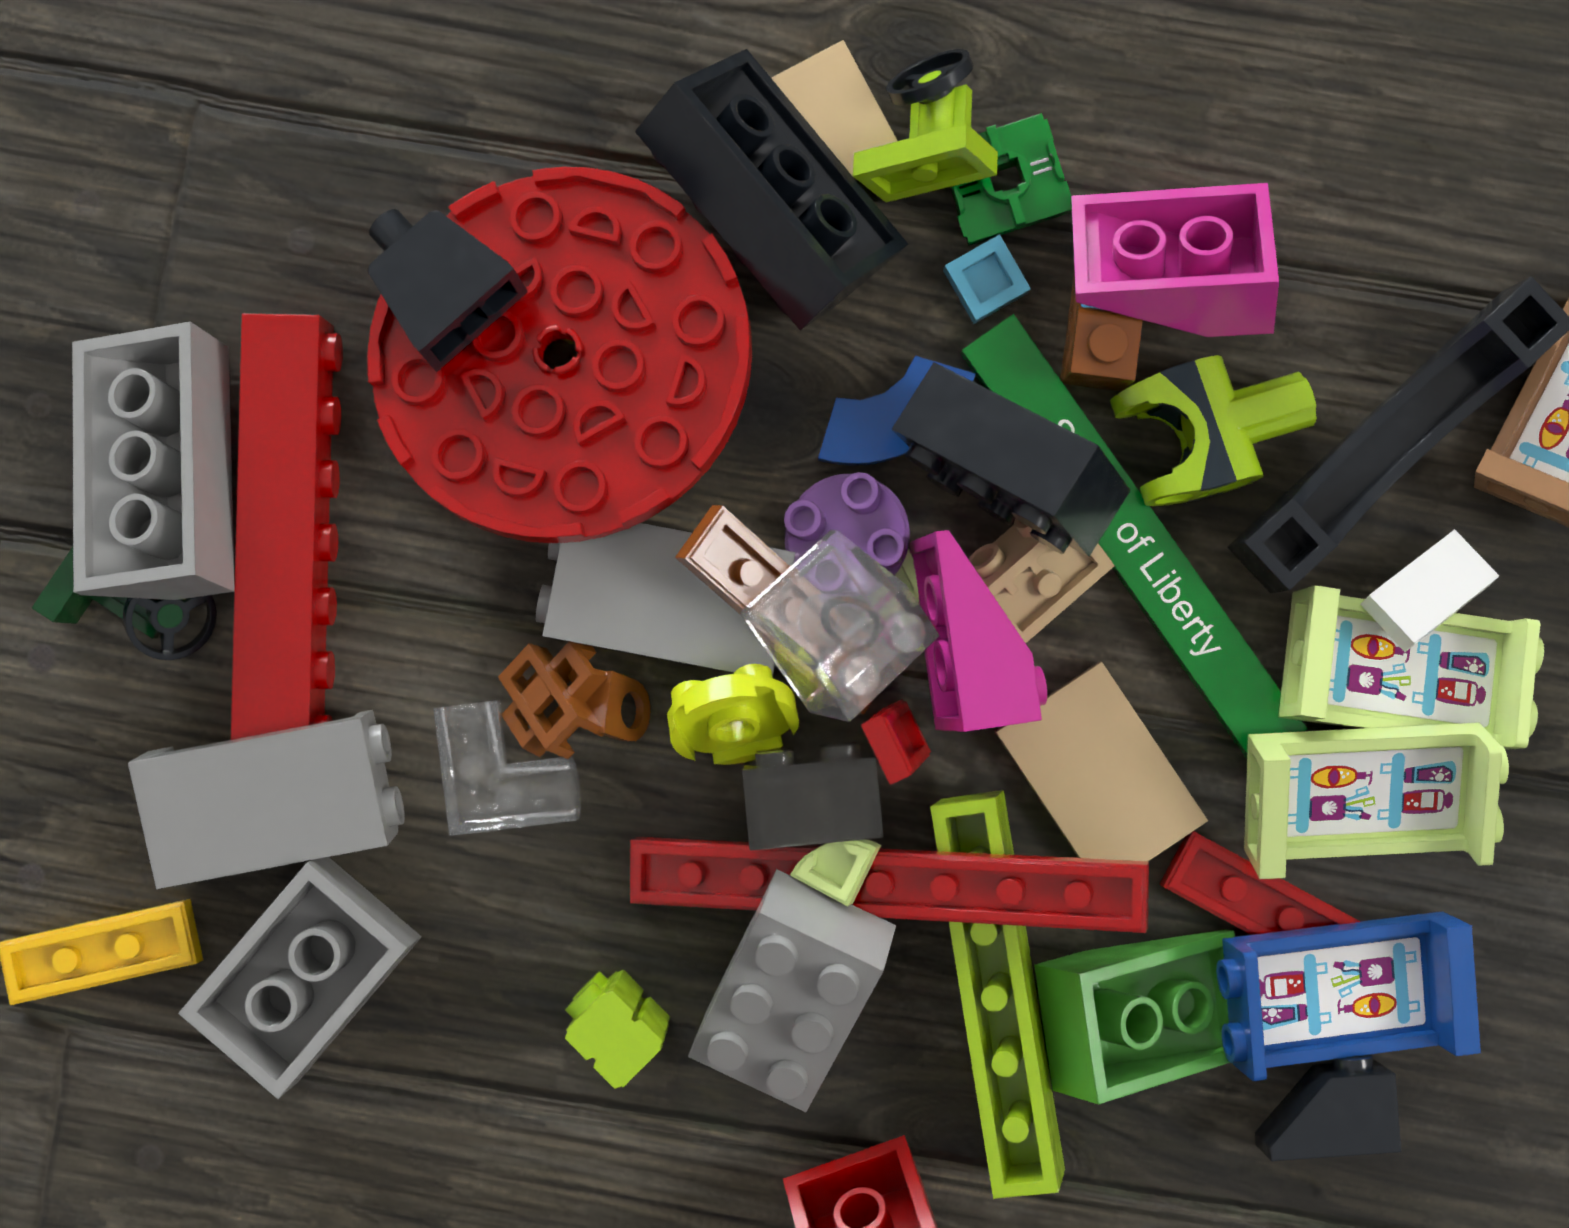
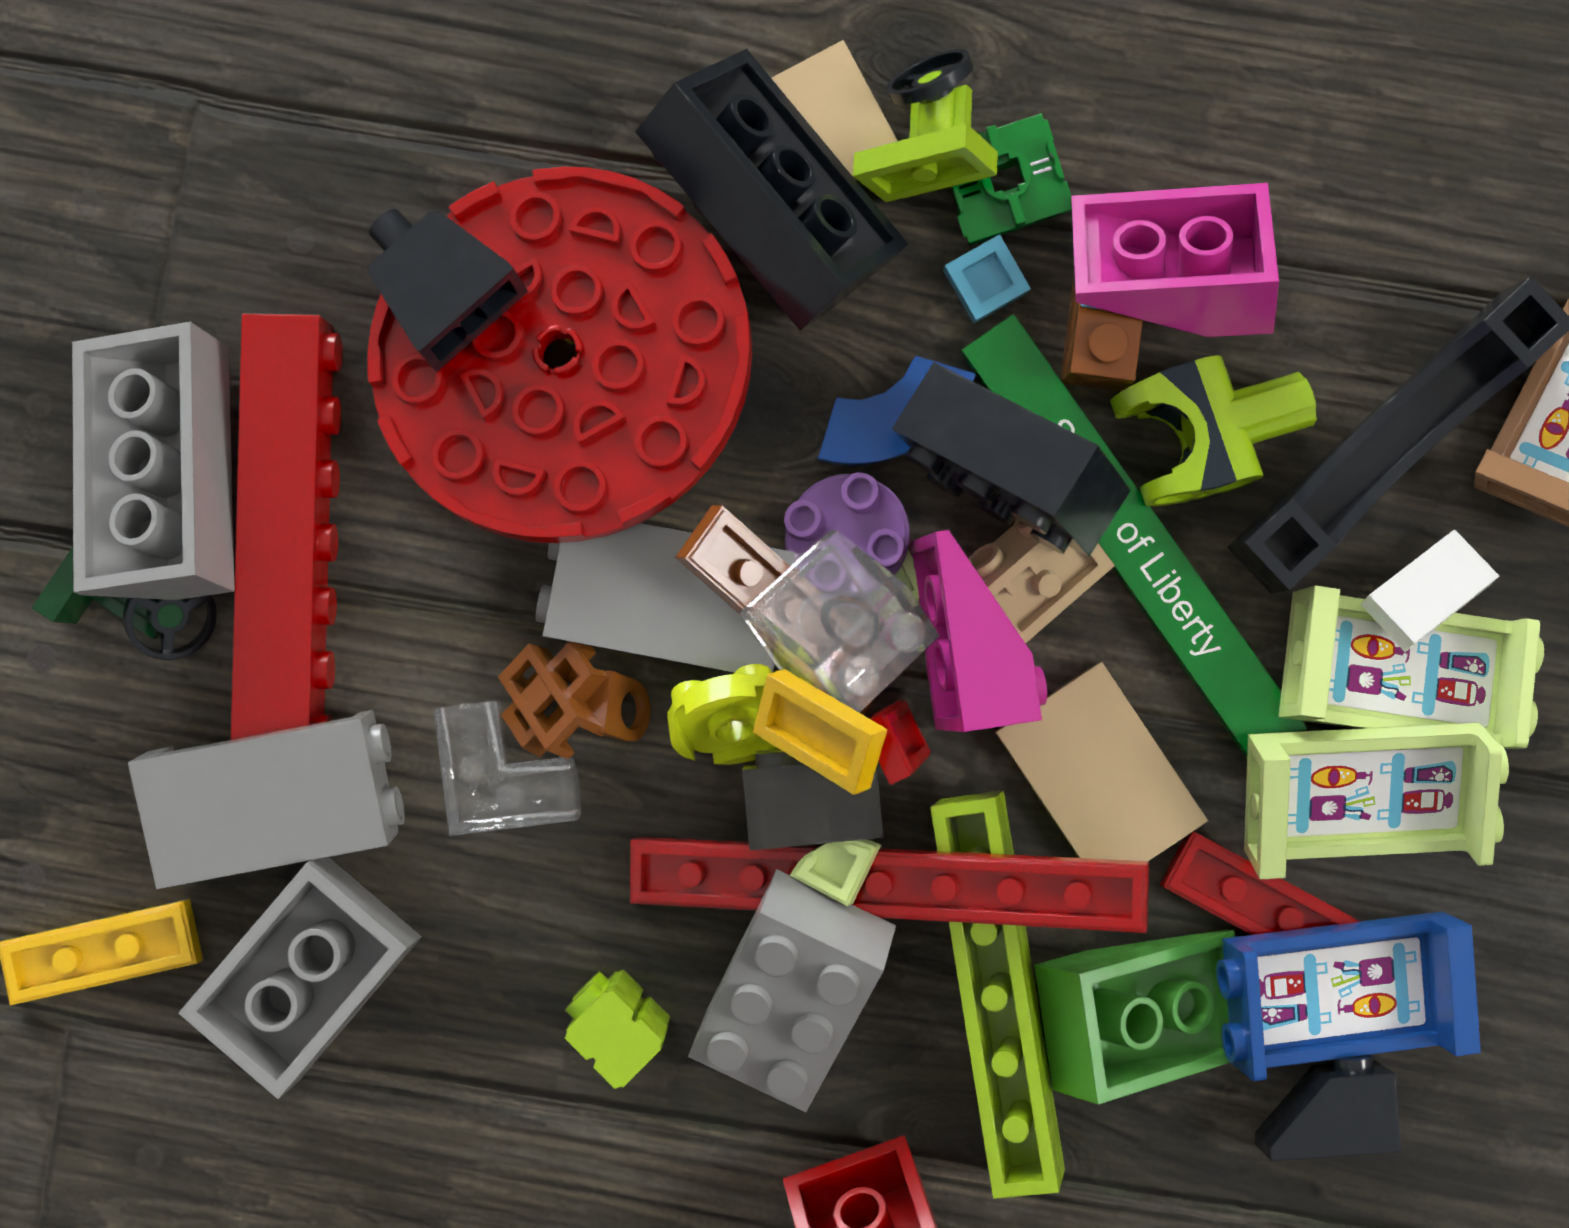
(819, 731): none -> yellow tile

